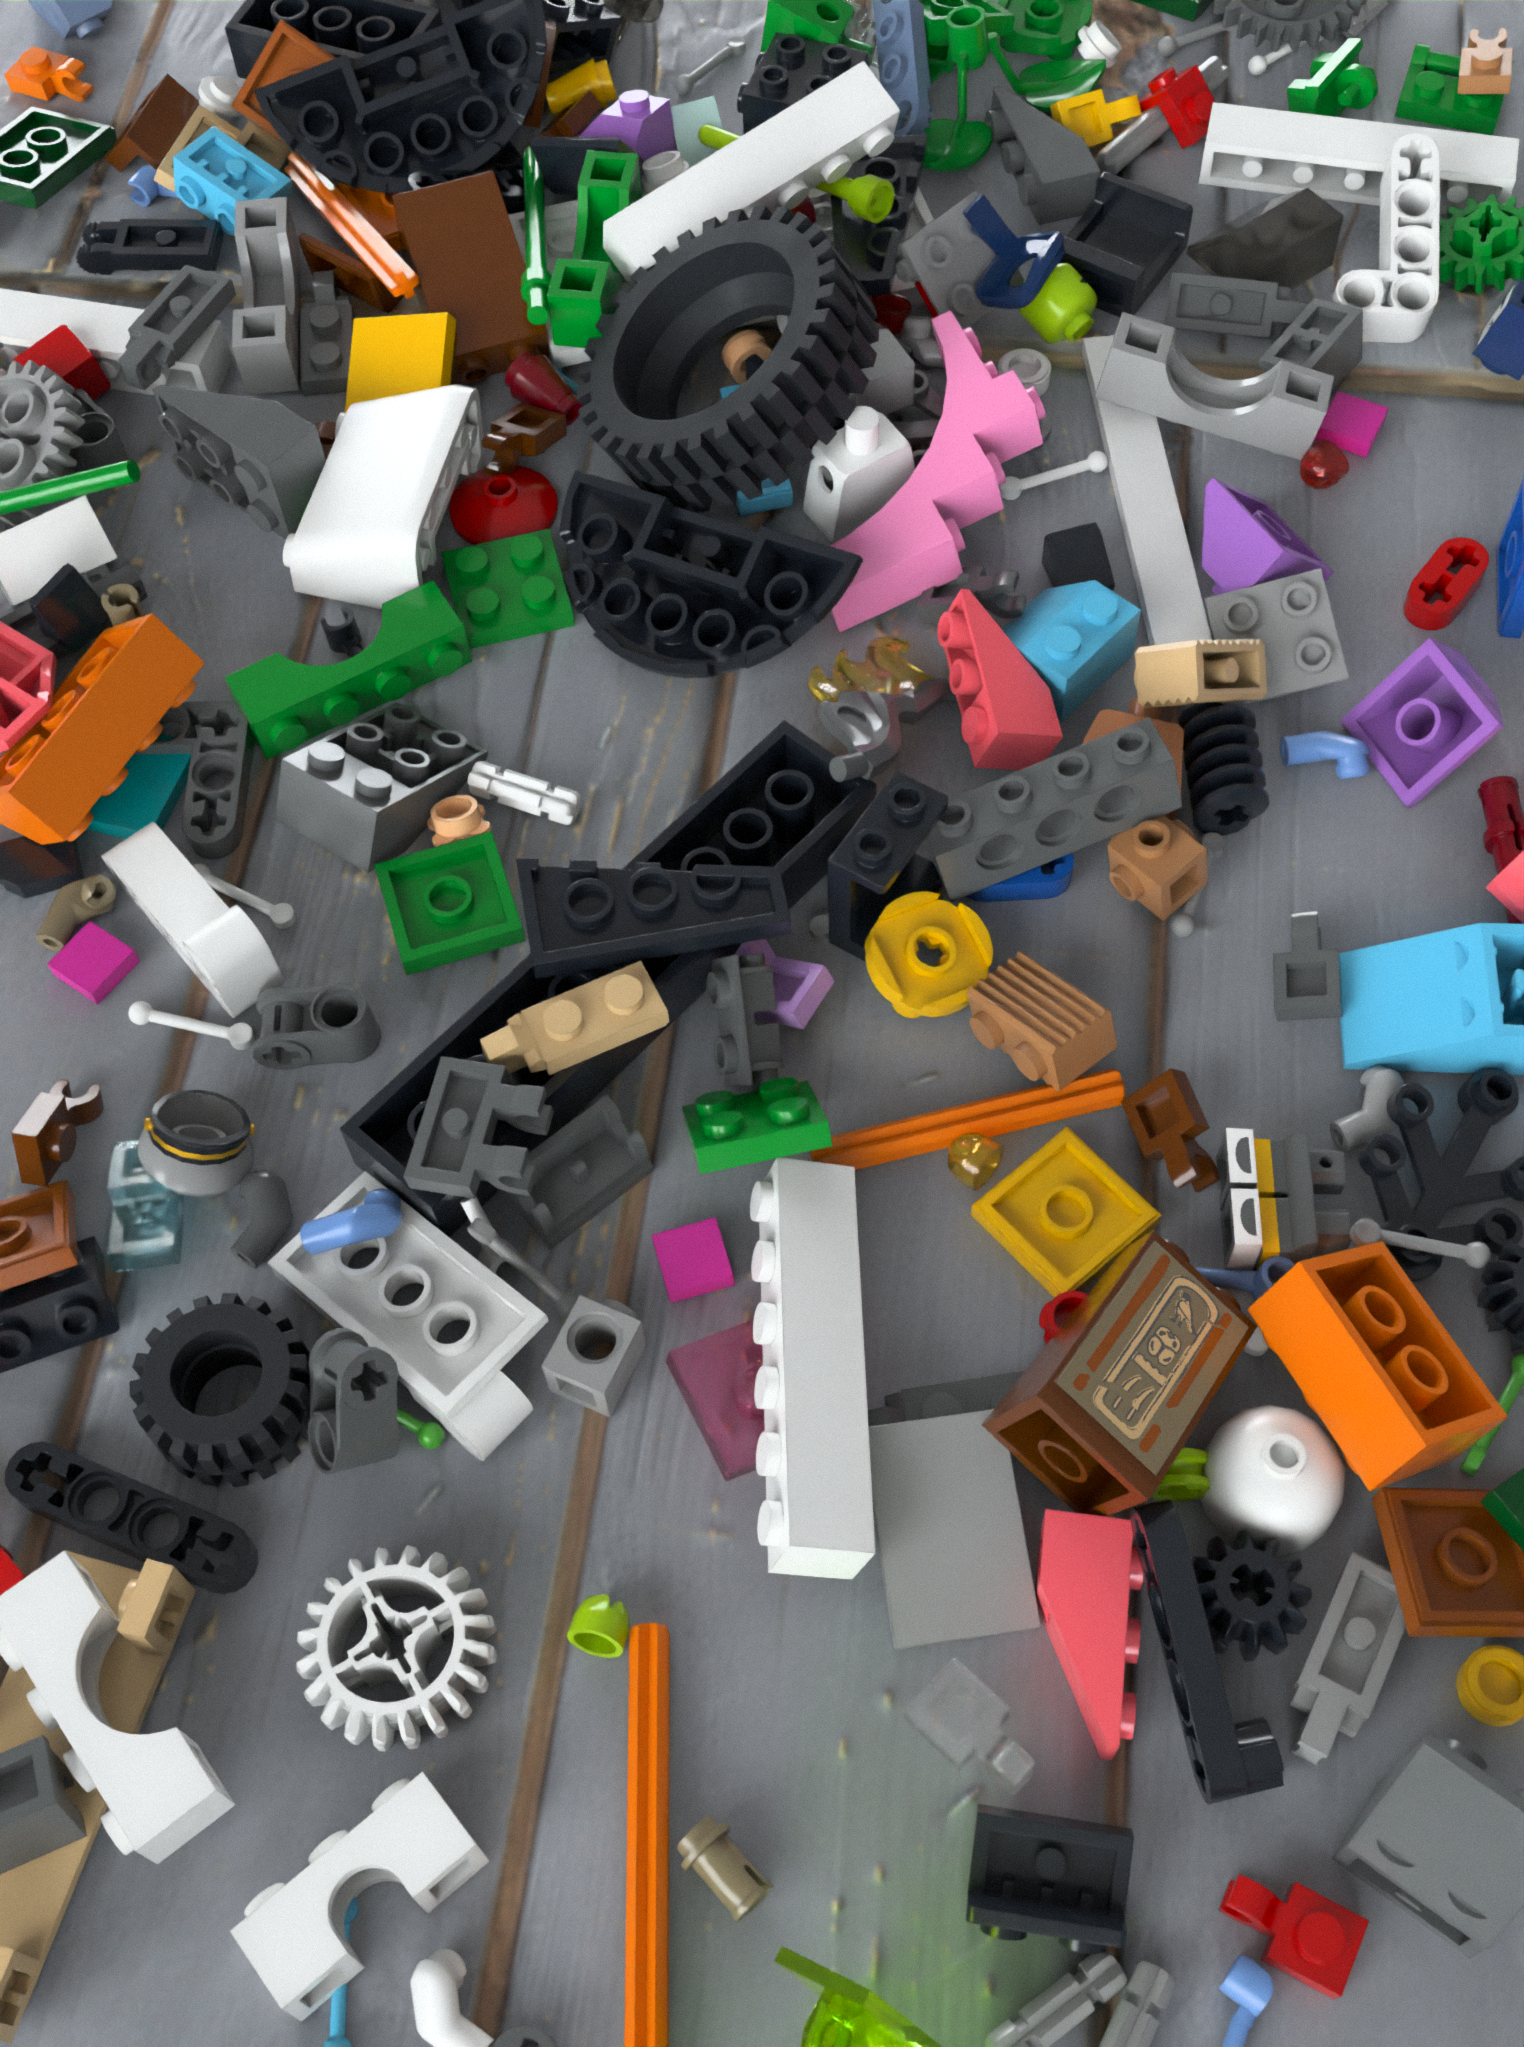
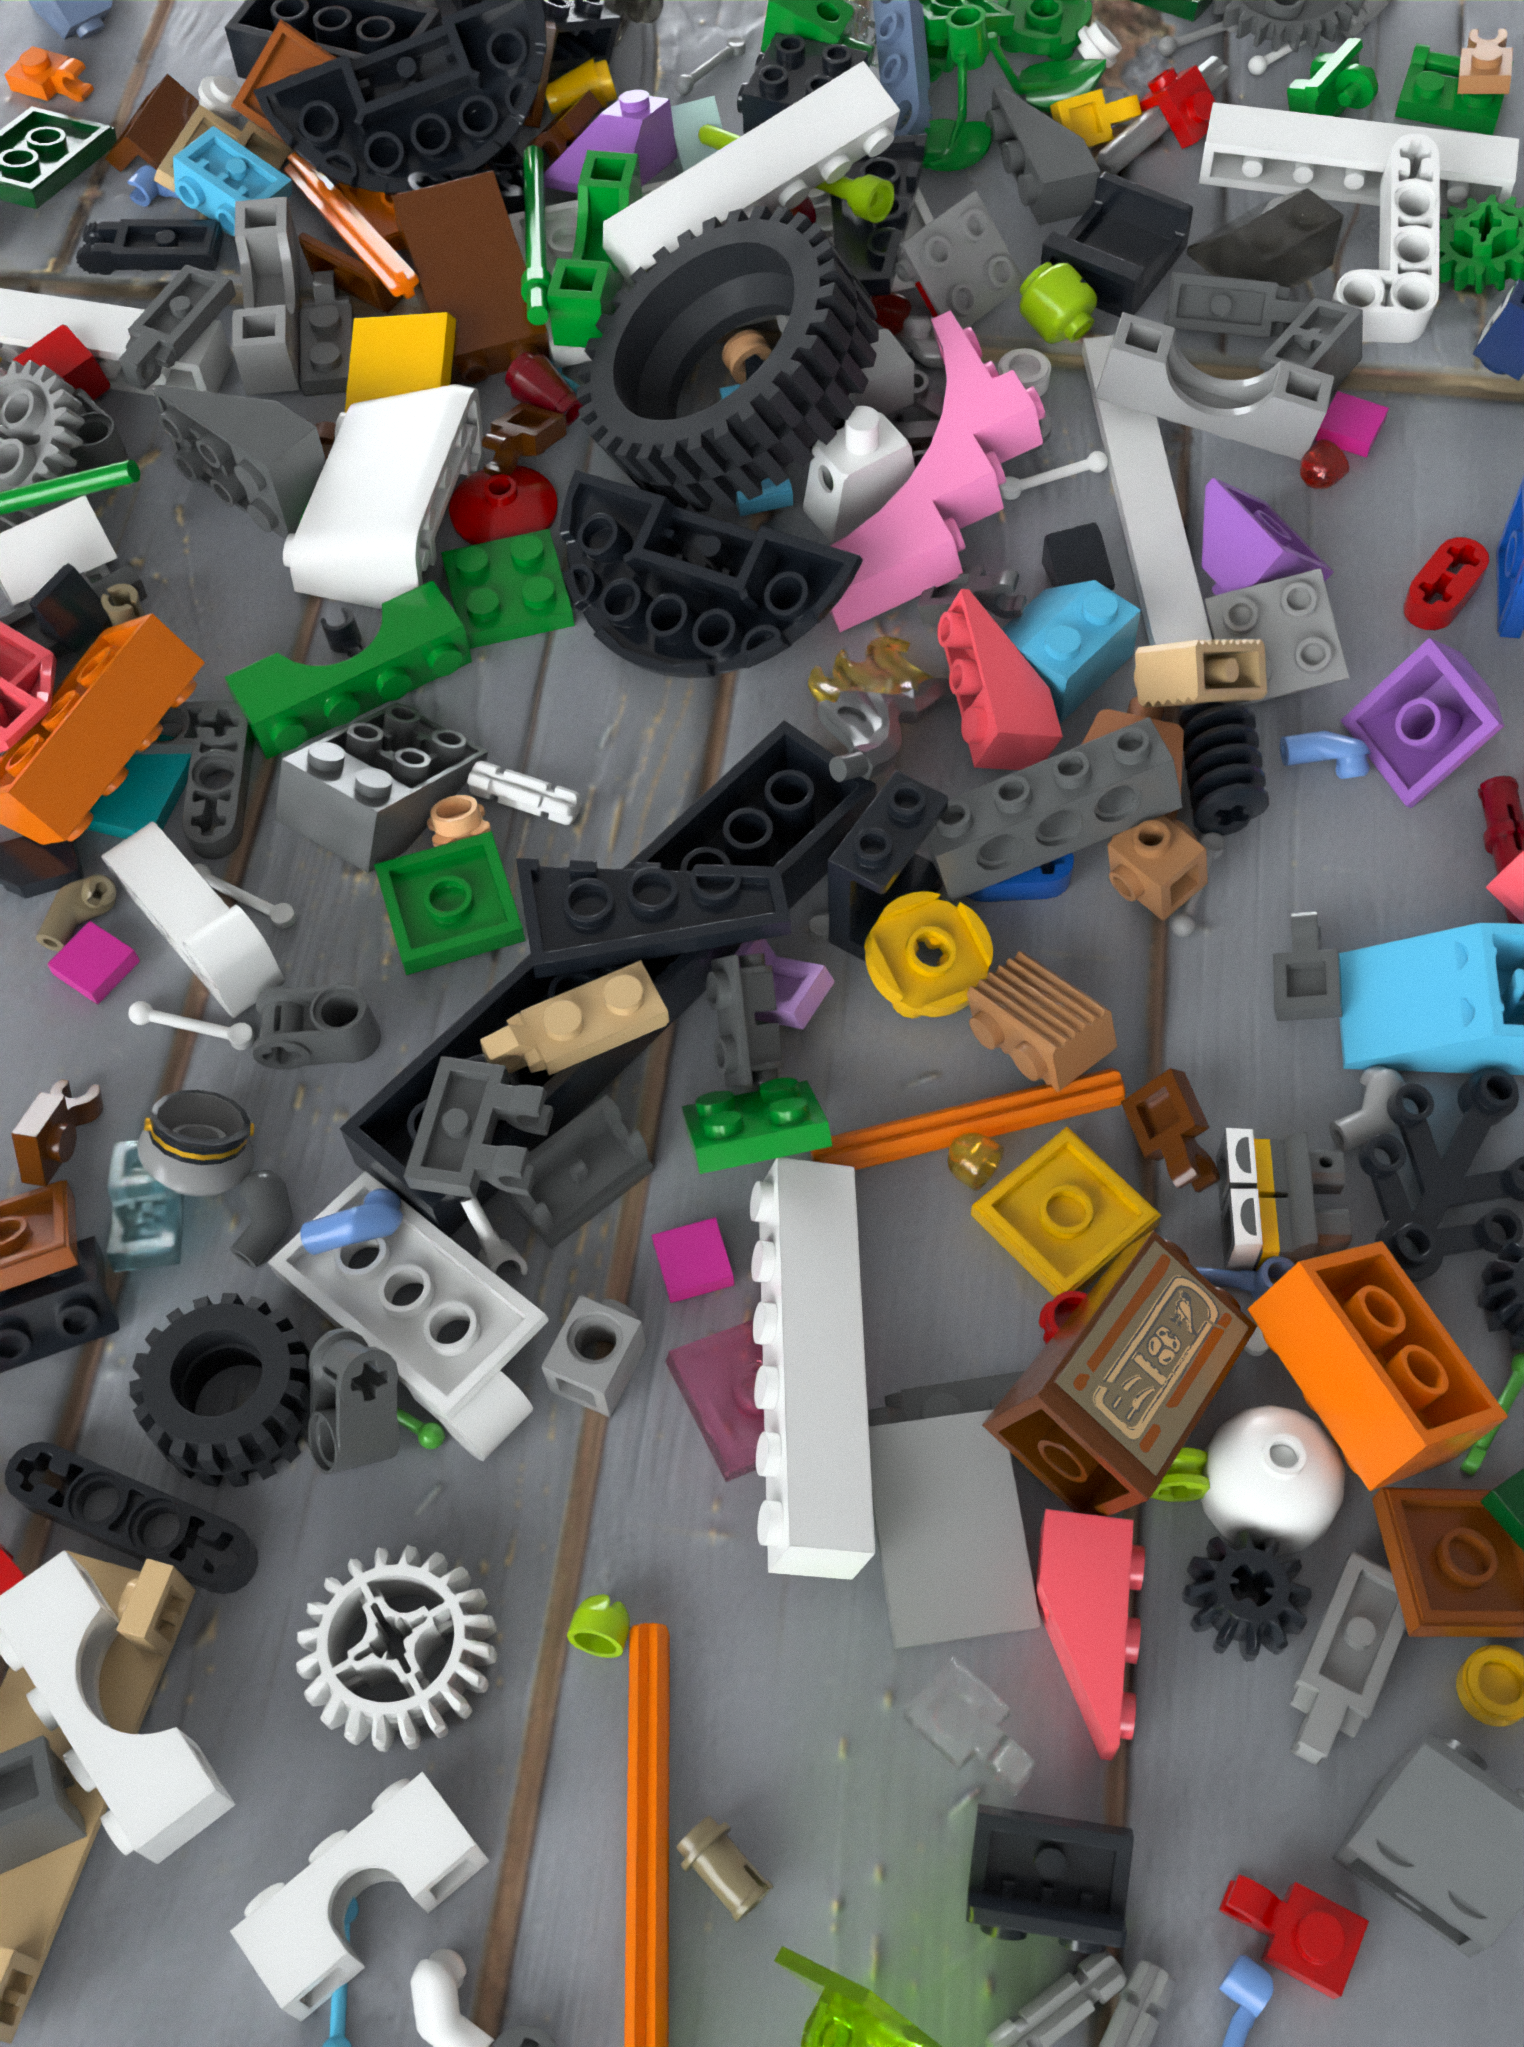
(488, 1236): light grey hinge -> none
(564, 157): black slope -> none
(662, 168): white plate -> none
(1010, 253): dark blue piece -> none
(1224, 1756): black beam -> none
(1368, 1231): light grey hinge -> none

